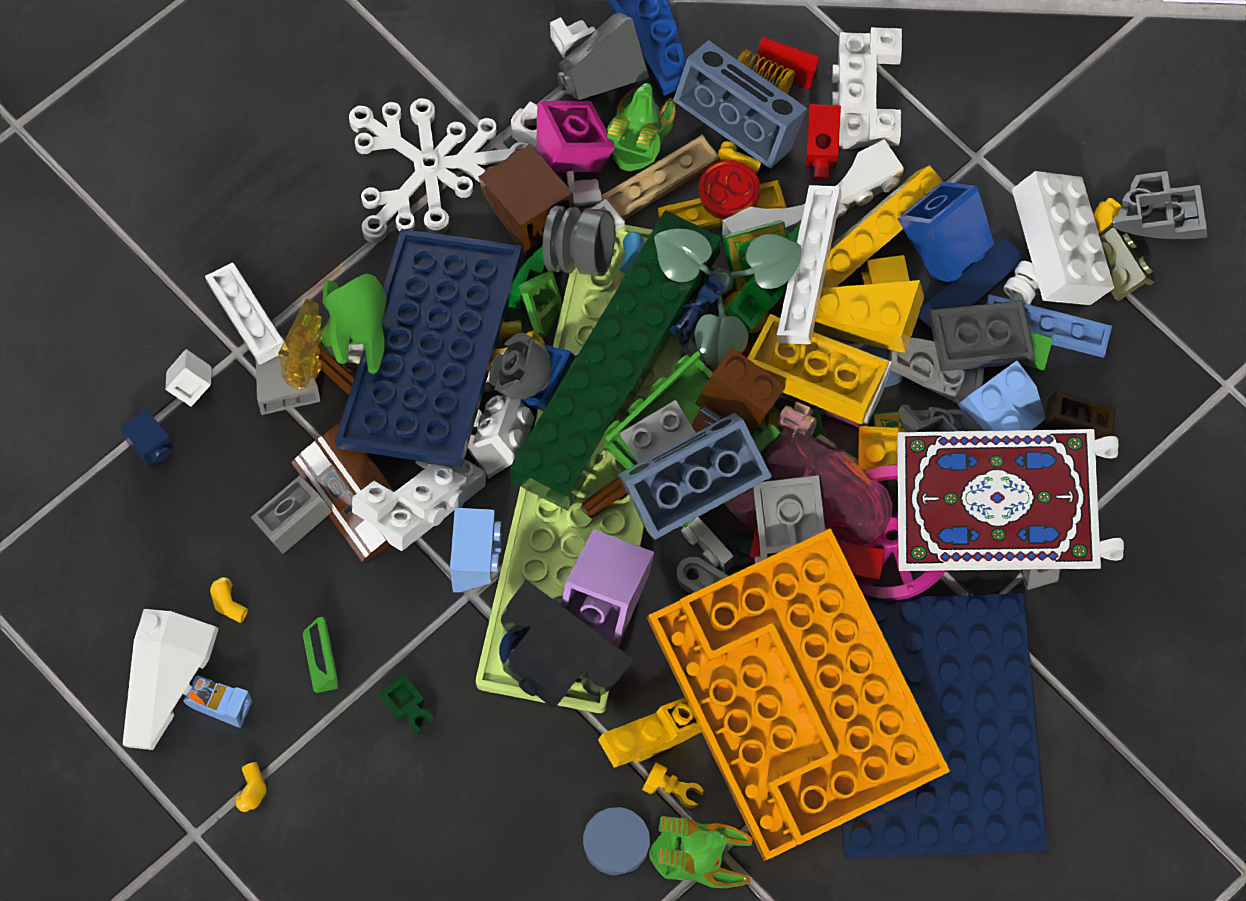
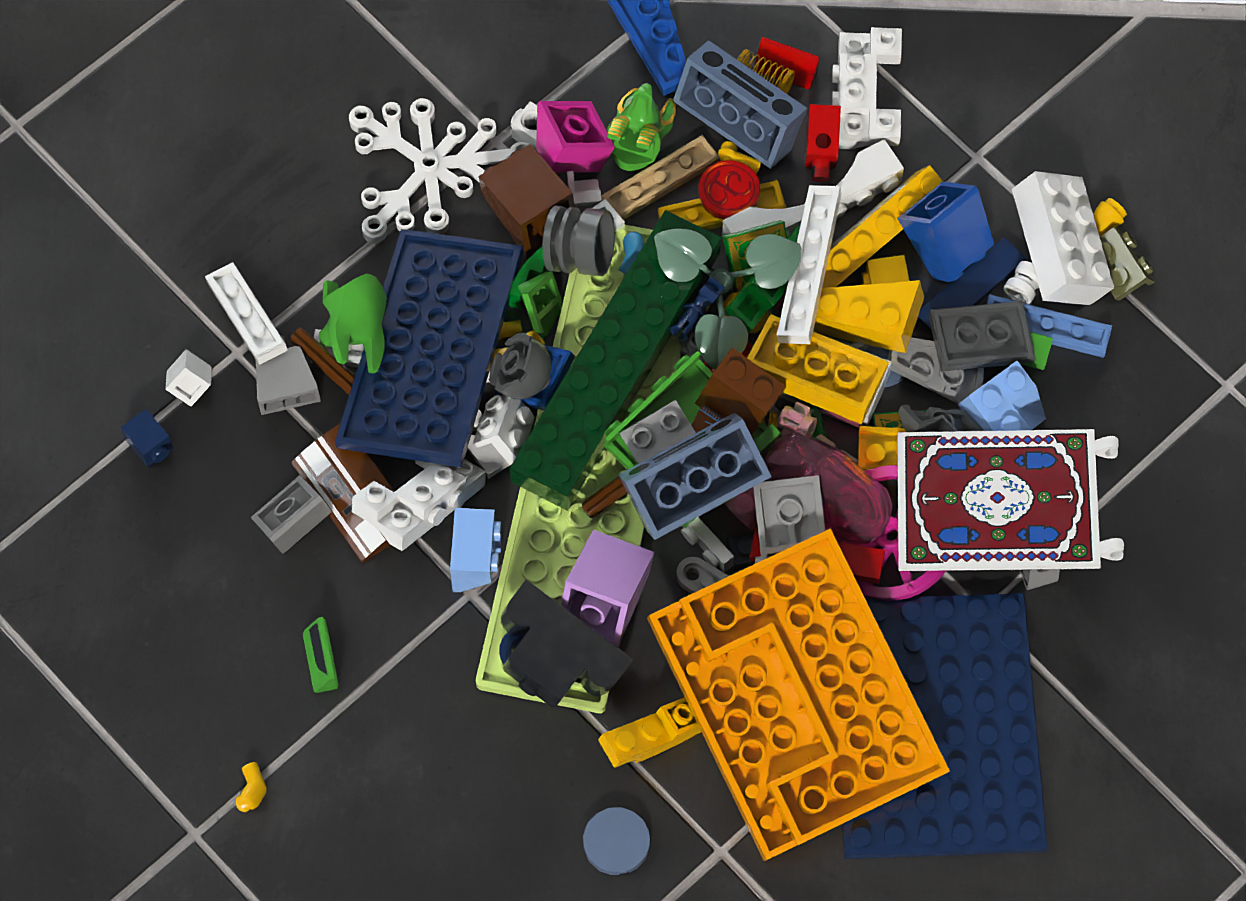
(164, 660): white wedge -> none
(219, 700): light blue leg -> none
(222, 600): yellow arm -> none
(300, 349): clear yellow plate -> none
(404, 701): dark green plate -> none
(568, 37): white panel -> none
(604, 60): dark grey slope -> none
(670, 785): yellow piece -> none
(696, 852): bright green piece -> none
(1081, 405): dark brown slope -> none
(1161, 212): dark grey slope -> none

